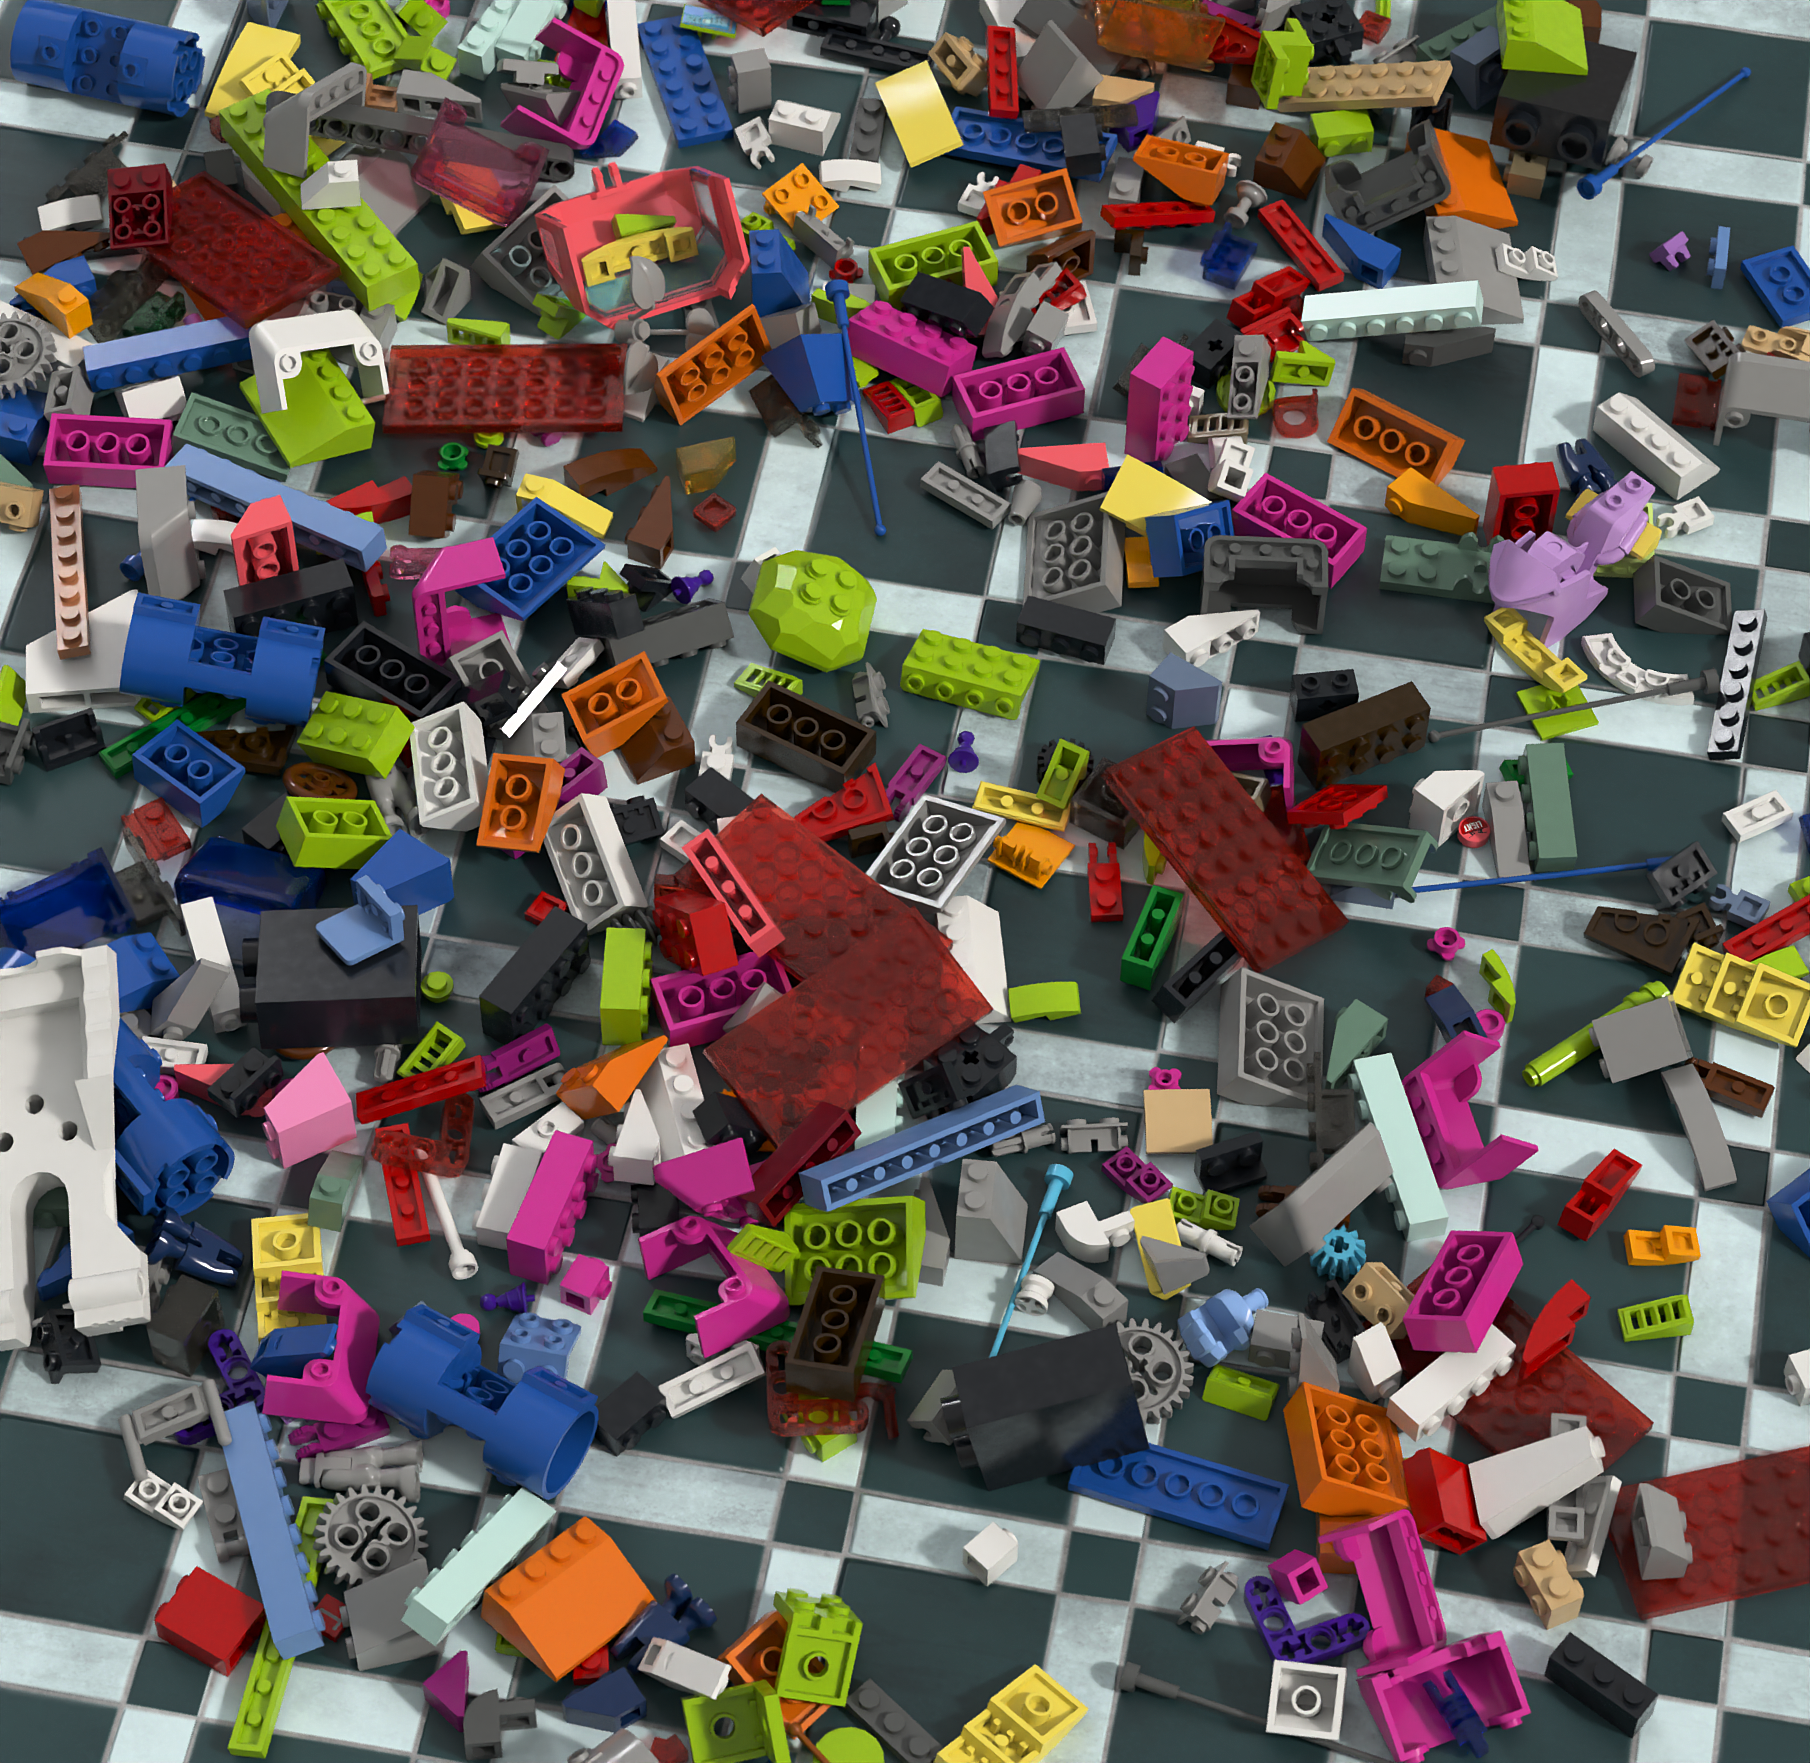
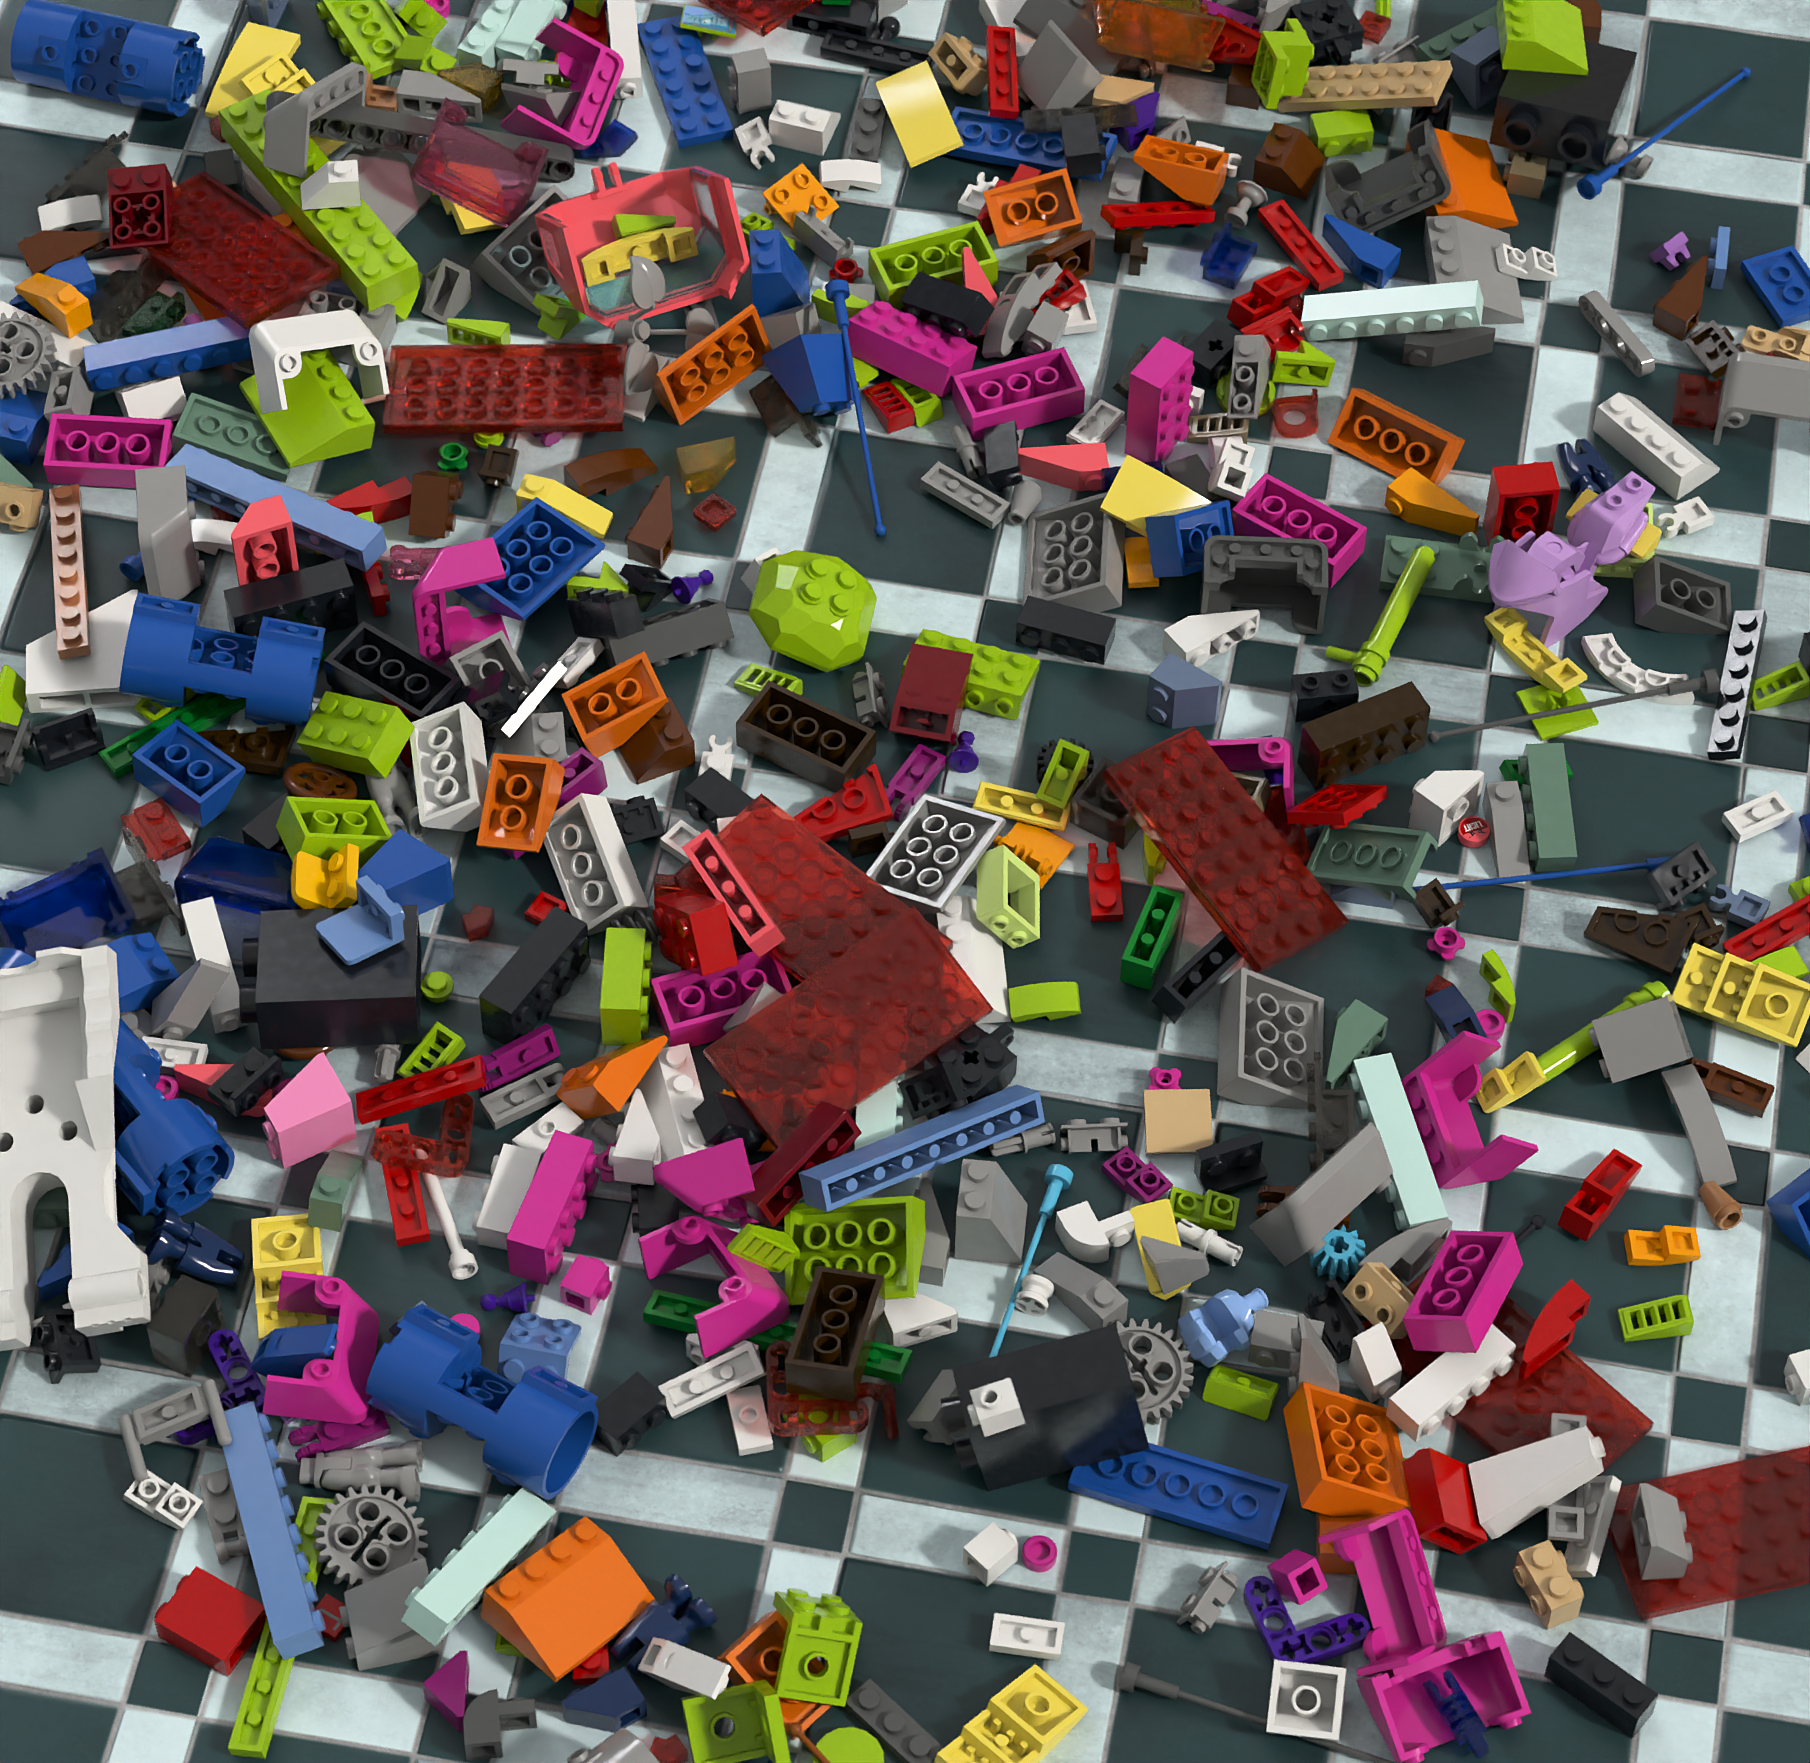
(323, 882): none -> yellow piece
(477, 80): none -> clear yellow slope
(478, 922): none -> clear red piece
(749, 1420): none -> white plate
(917, 1320): none -> white slope
(931, 694): none -> dark red slope
(995, 1407): none -> white brick
(1004, 873): none -> yellowish green window
(1027, 1636): none -> white plate
(1039, 1553): none -> dark pink tile
(1096, 424): none -> white plate
(1375, 652): none -> lime cylinder
(1411, 1249): none -> light grey slope
(1436, 905): none -> dark brown bracket
(1511, 1083): none -> light yellow slope
(1681, 307): none -> reddish brown slope
(1721, 1207): none -> medium nougat cone

